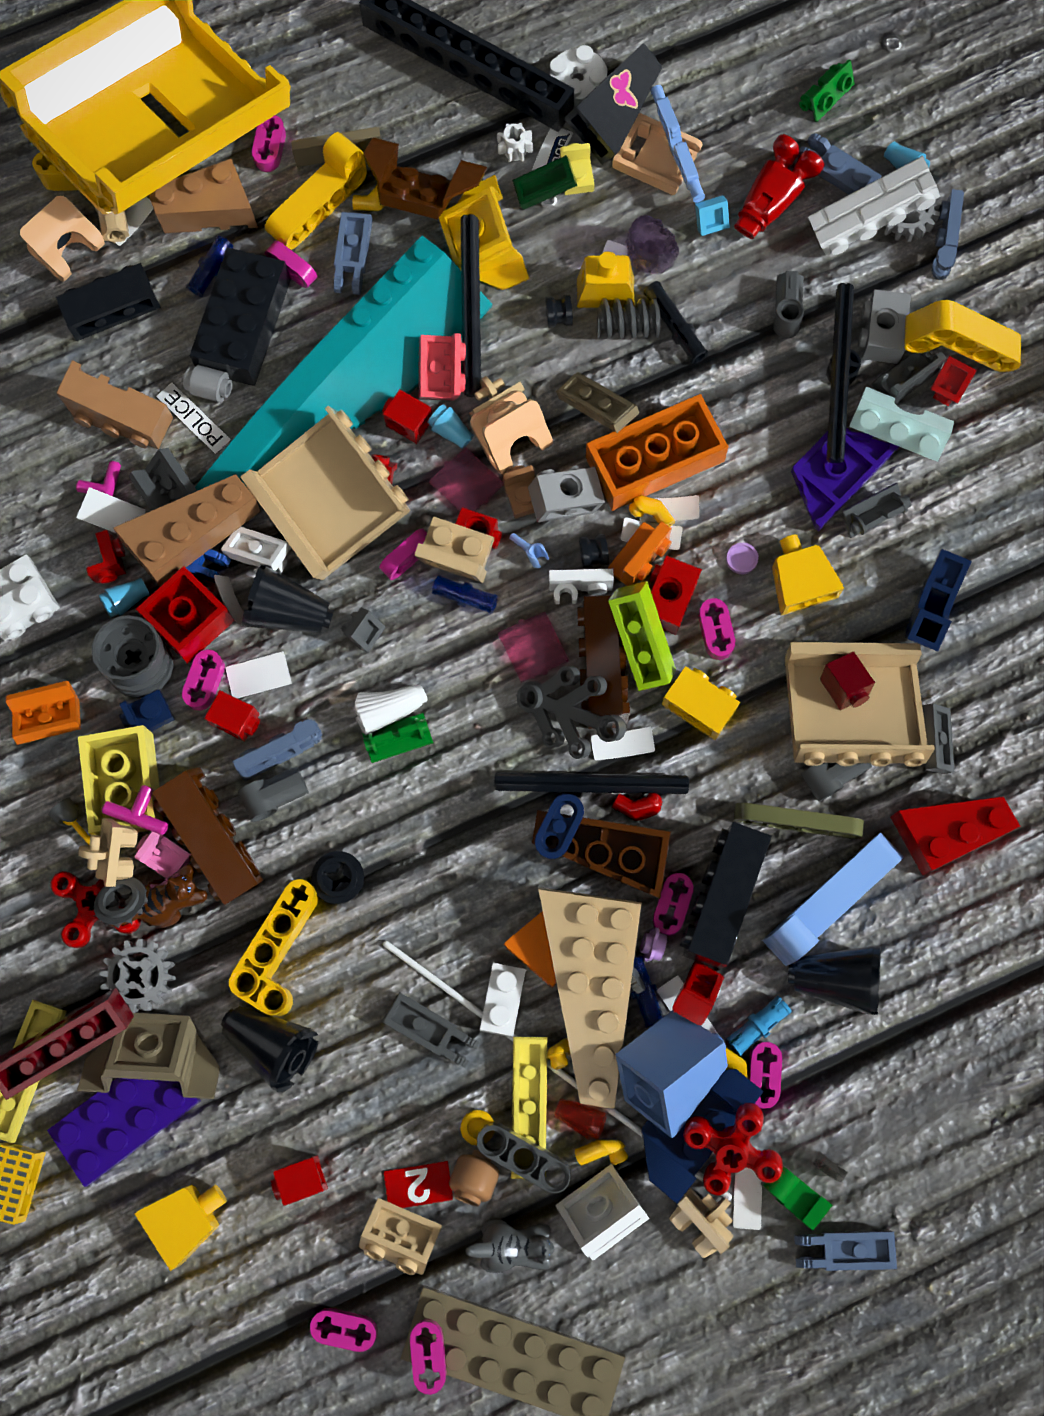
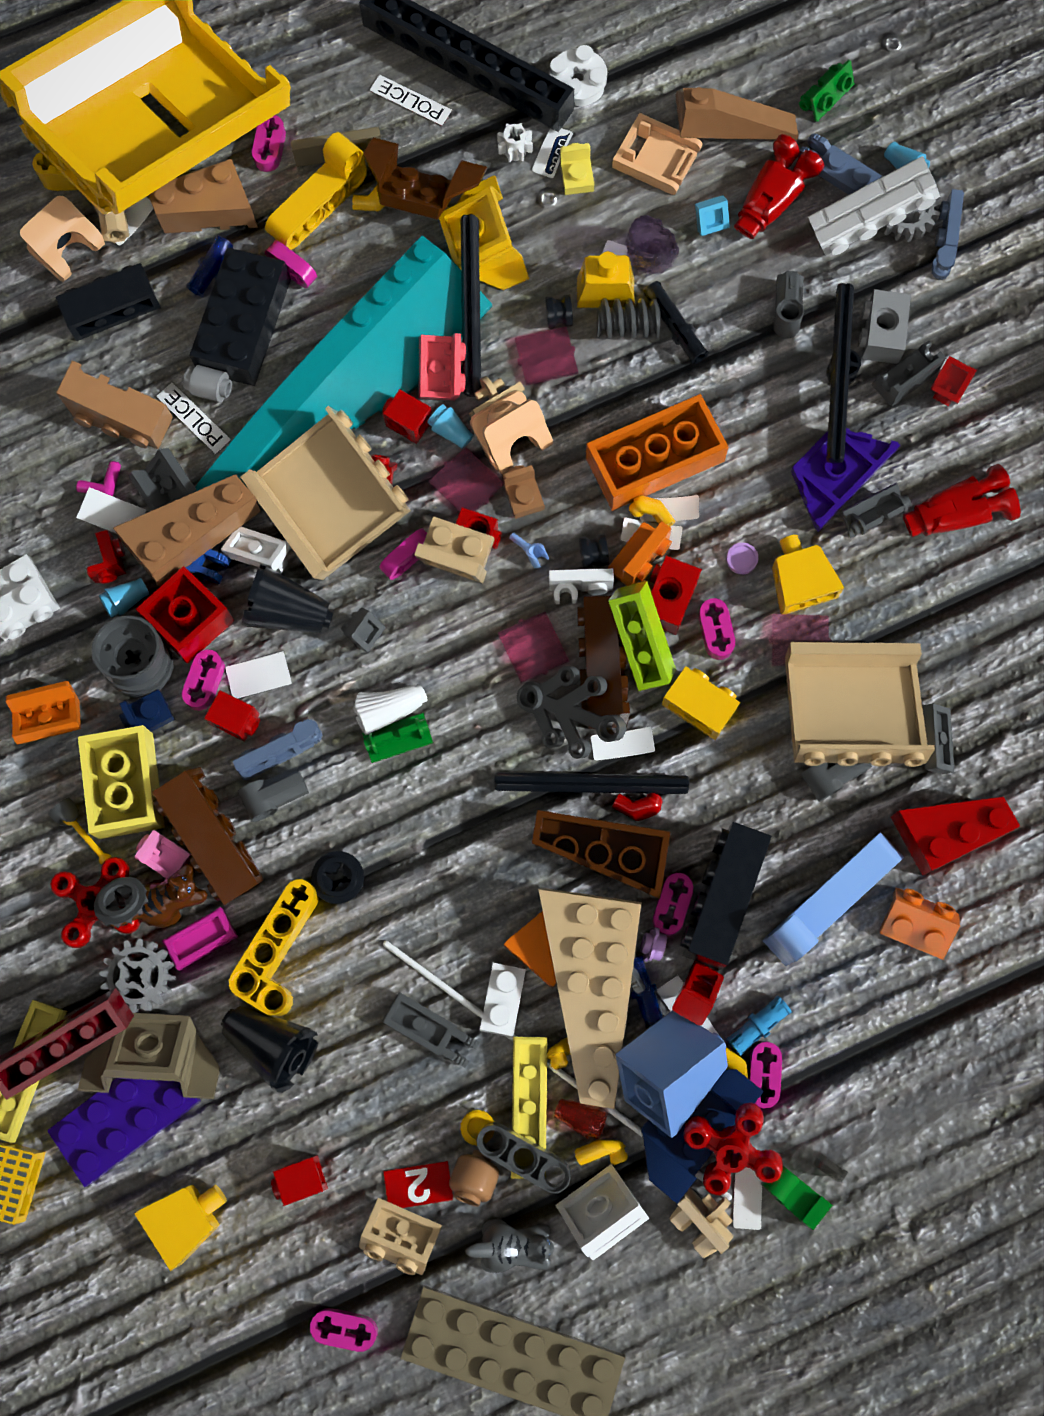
(105, 850): tan hips -> none
(136, 814): dark pink piece -> none
(199, 938): none -> dark pink tile
(229, 599): white sticker -> none
(352, 249): sand blue hinge -> none
(410, 100): none -> white sticker
(419, 1356): dark pink beam -> none
(465, 594): clear blue pin -> none
(544, 182): dark green tile -> none
(546, 356): none -> clear pink piece
(553, 504): light grey brick -> none
(559, 826): dark blue plate -> none
(597, 402): dark tan tile -> none
(613, 106): black slope -> none
(678, 148): light blue piece -> none
(727, 116): none -> medium nougat wedge
(796, 628): none -> clear pink piece
(798, 820): olive beam -> none
(841, 977): black cone -> none
(847, 681): dark red brick -> none
(850, 1250): sand blue hinge -> none
(883, 419): light aqua arch -> none
(921, 923): none -> orange bracket
(934, 603): dark blue arch -> none
(962, 505): none -> red piece
(964, 332): yellow beam -> none

